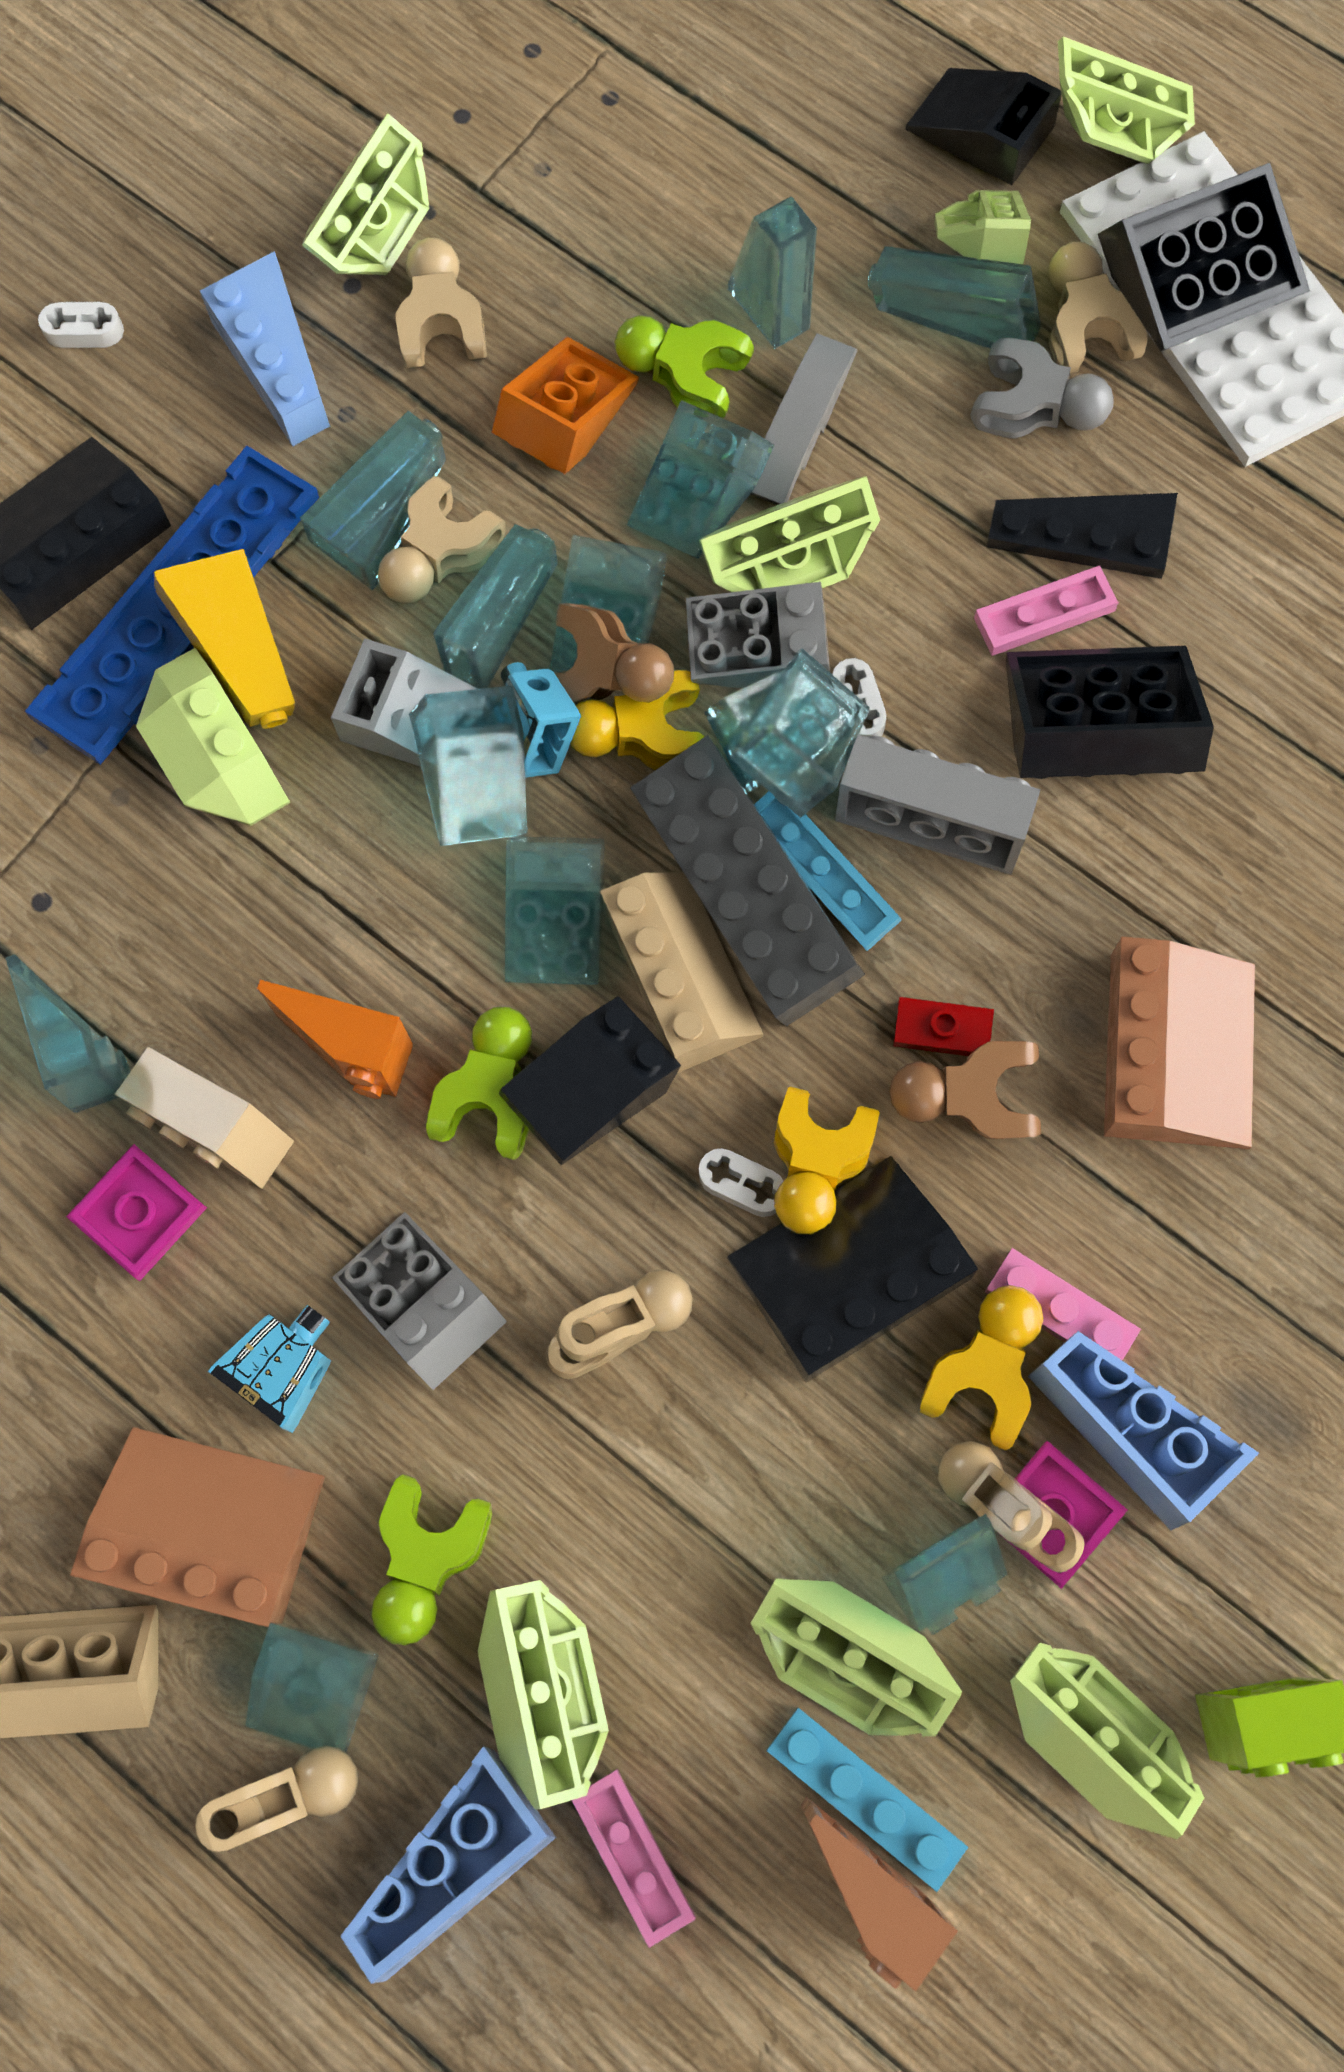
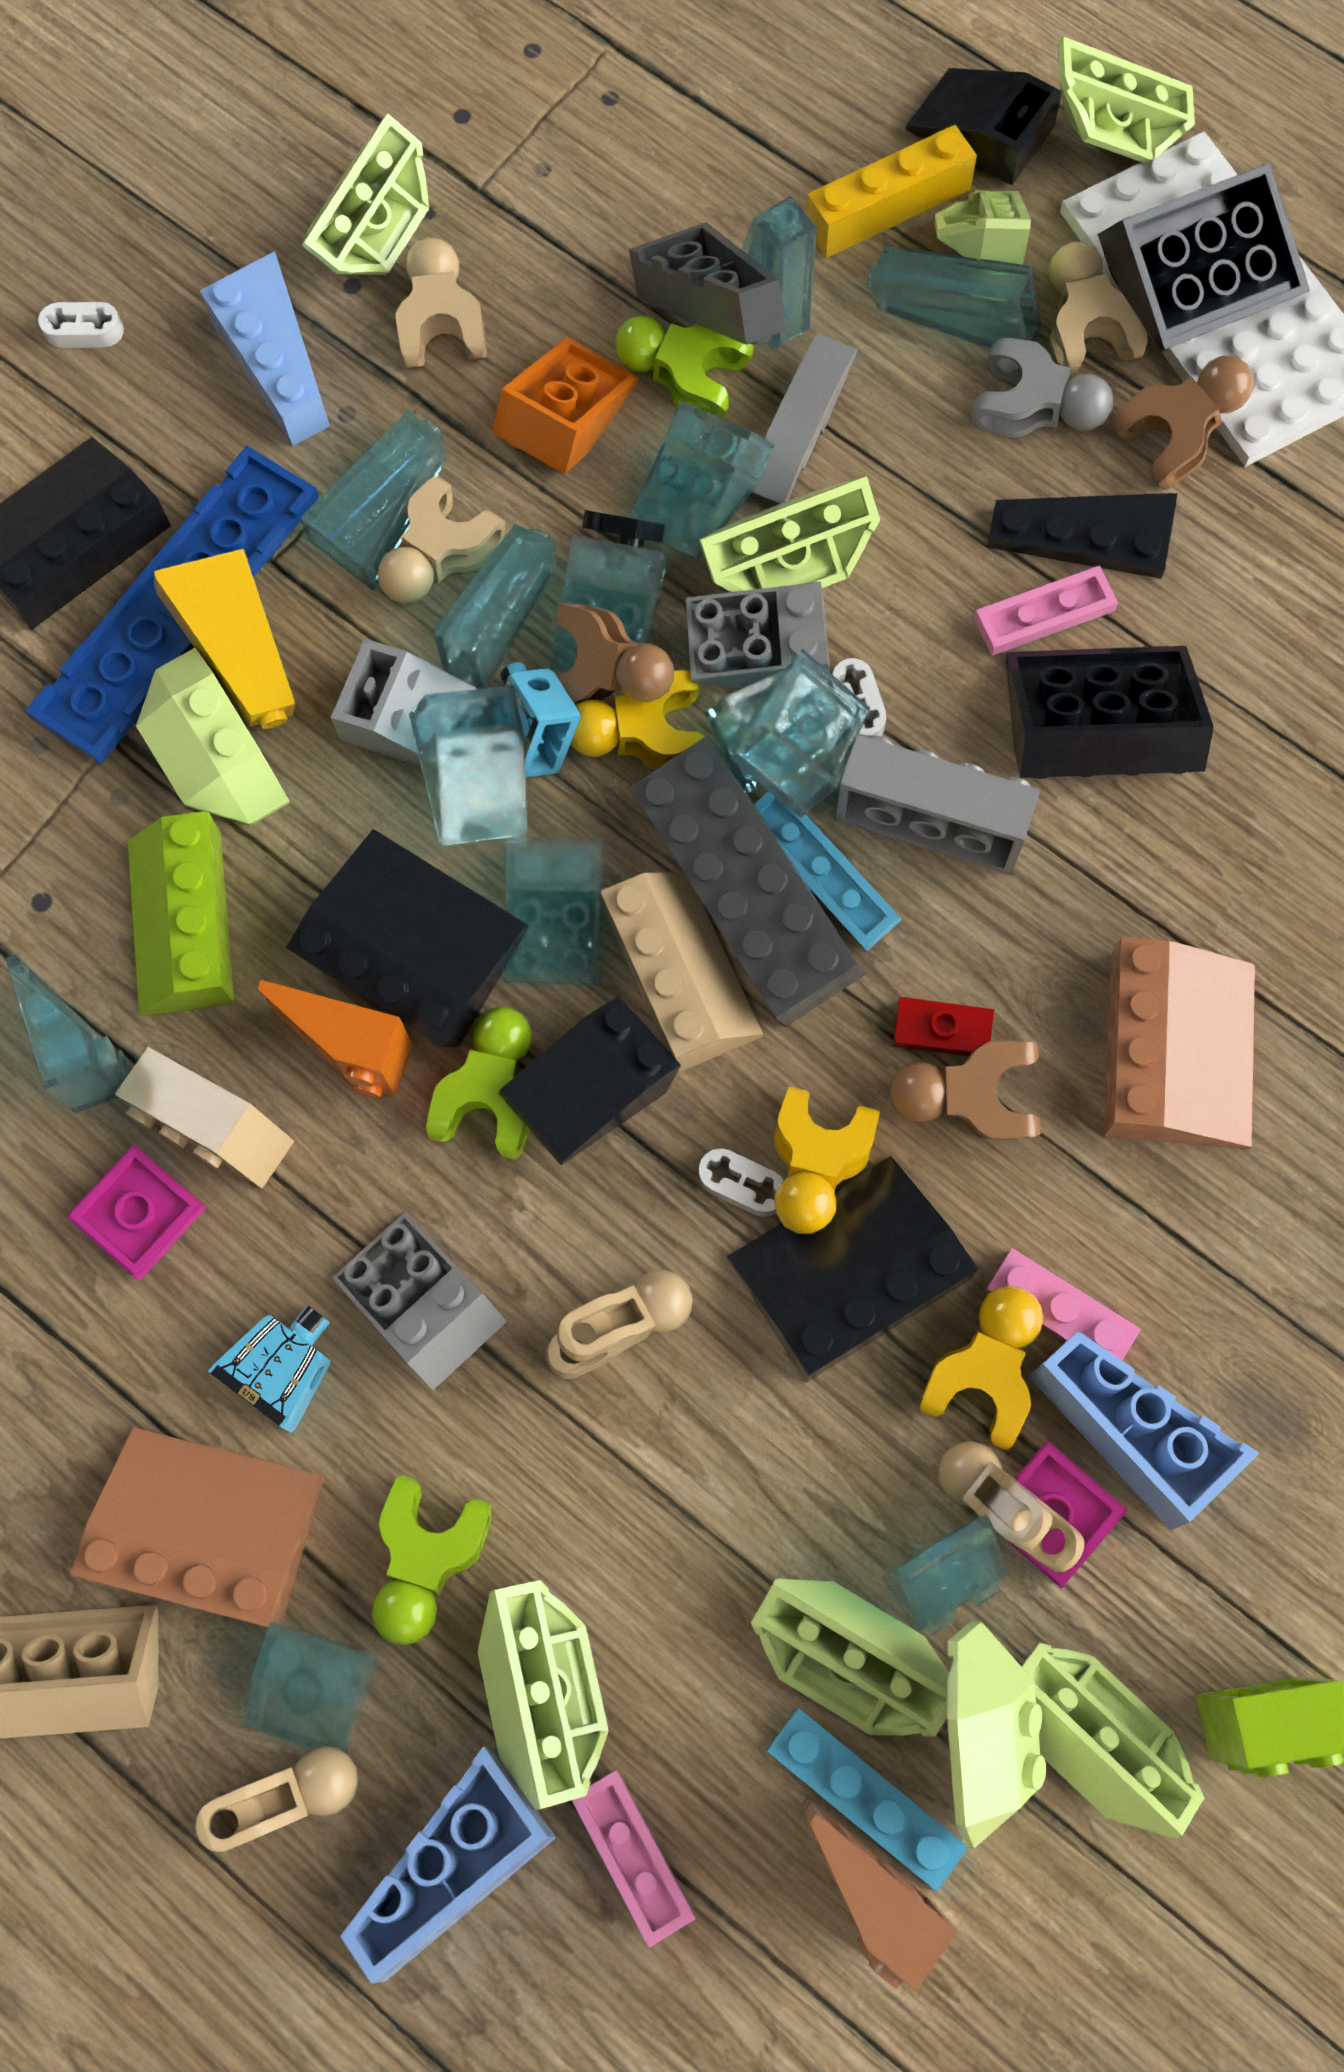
(180, 915): none -> lime slope
(409, 939): none -> black slope
(629, 530): none -> black plate
(710, 283): none -> dark grey wedge
(891, 190): none -> yellow brick
(990, 1733): none -> yellowish green wedge
(1186, 413): none -> medium nougat piece

